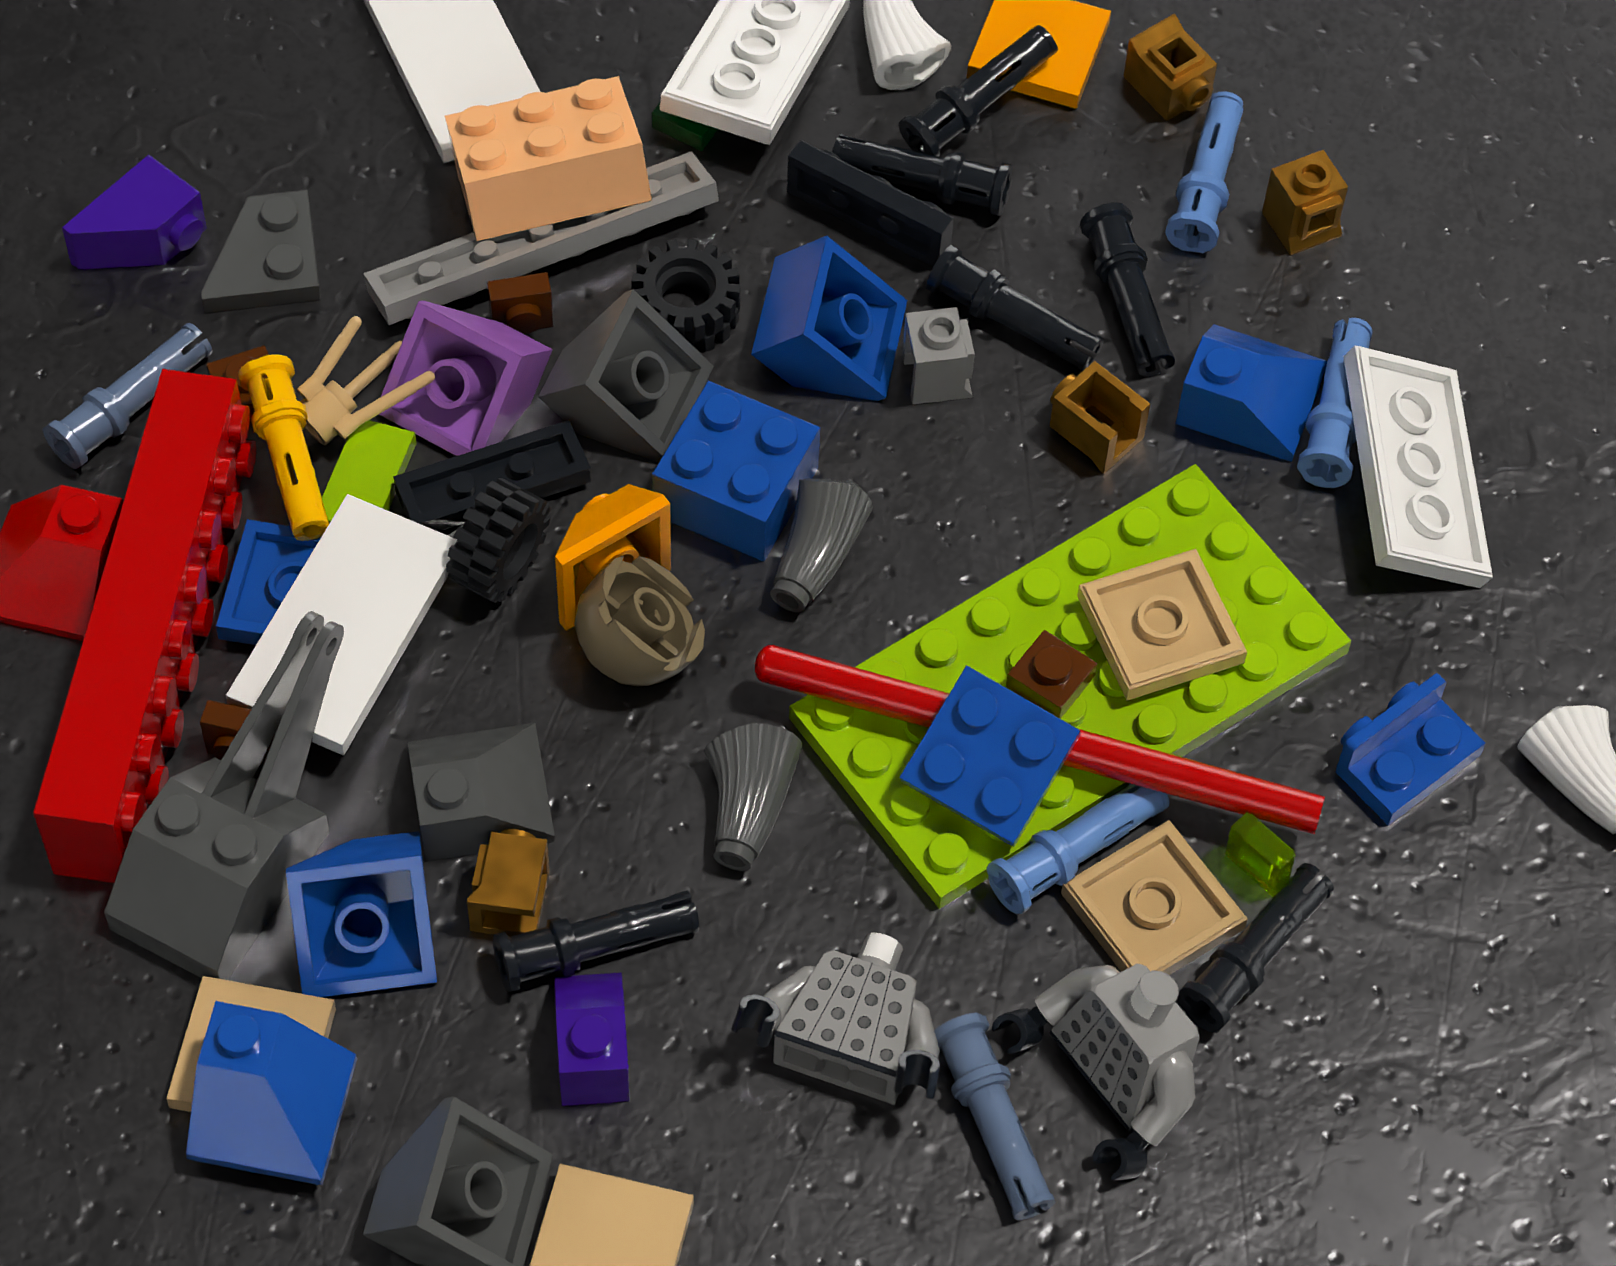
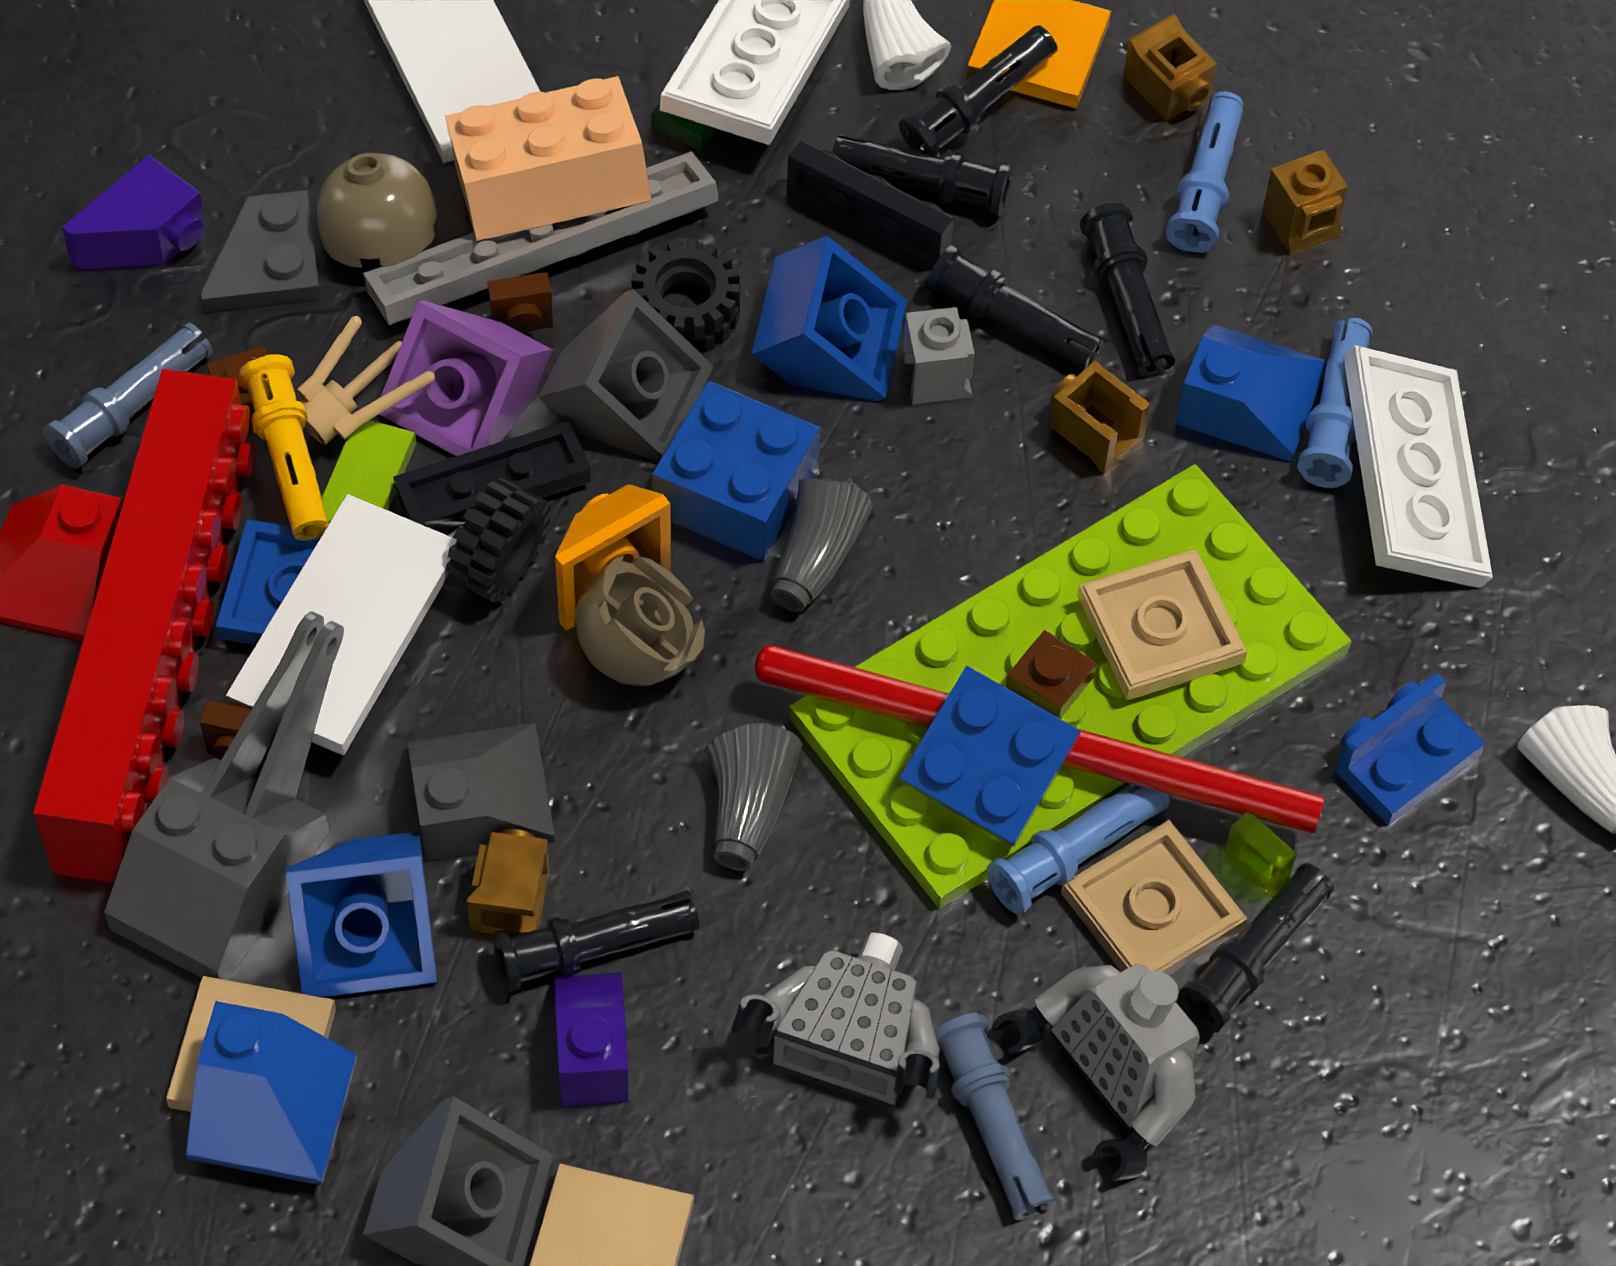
(375, 210): none -> dark tan cylinder

